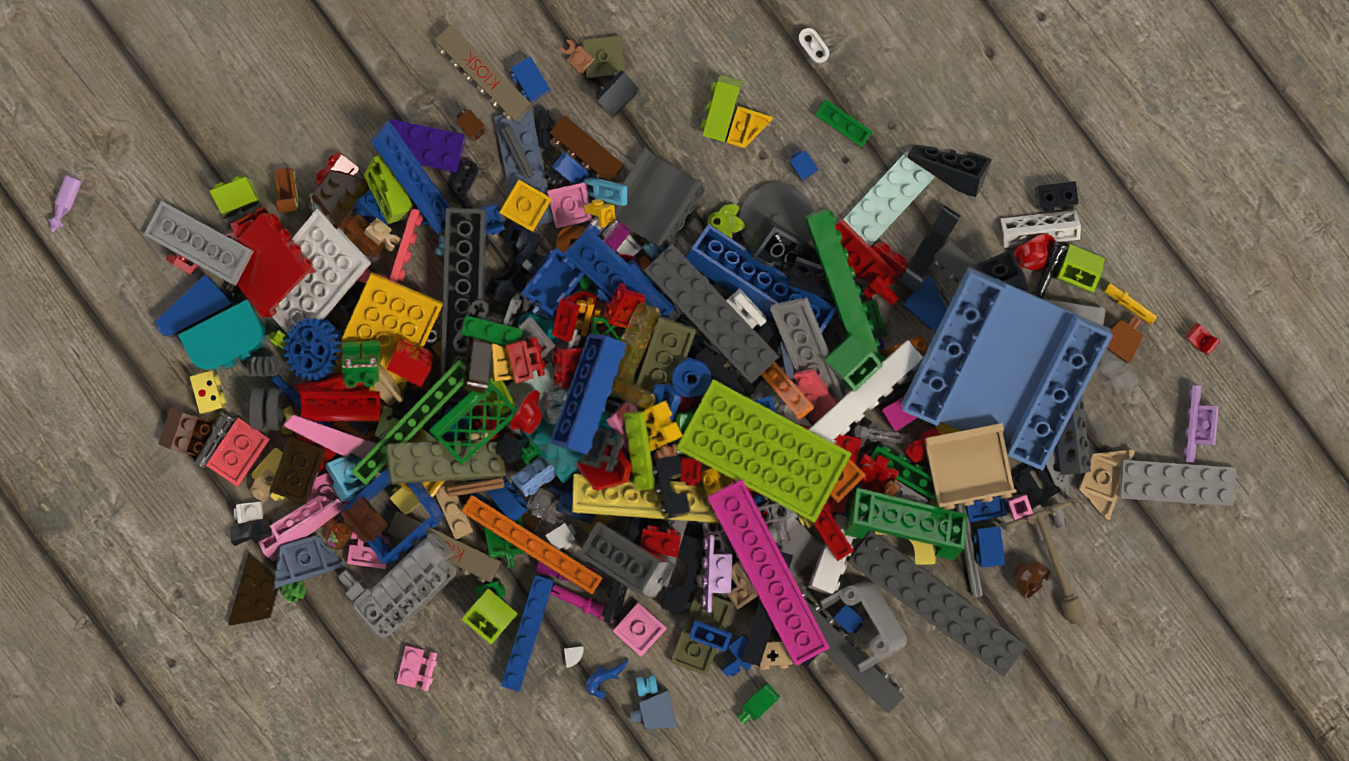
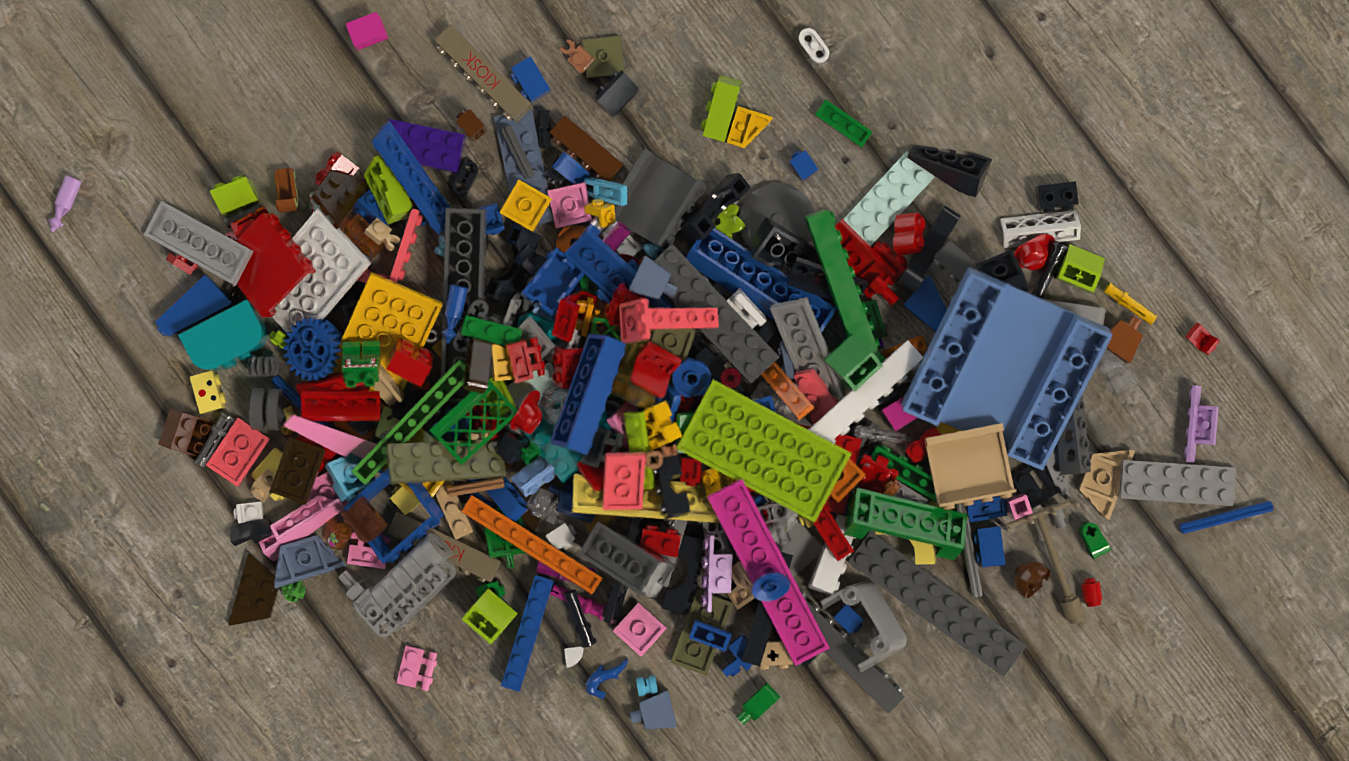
(366, 31): none -> dark pink piece
(454, 310): none -> blue wheel
(582, 625): none -> black pin
(623, 481): none -> coral plate
(638, 319): none -> coral bracket
(652, 281): none -> sand blue torso
(653, 369): none -> red bracket
(657, 464): none -> medium nougat bush
(703, 218): none -> black arch
(730, 380): none -> dark red wheel
(770, 587): none -> blue dish
(908, 233): none -> red brick
(1091, 592): none -> red brick
(1095, 543): none -> green piece
(1226, 517): none -> blue axle

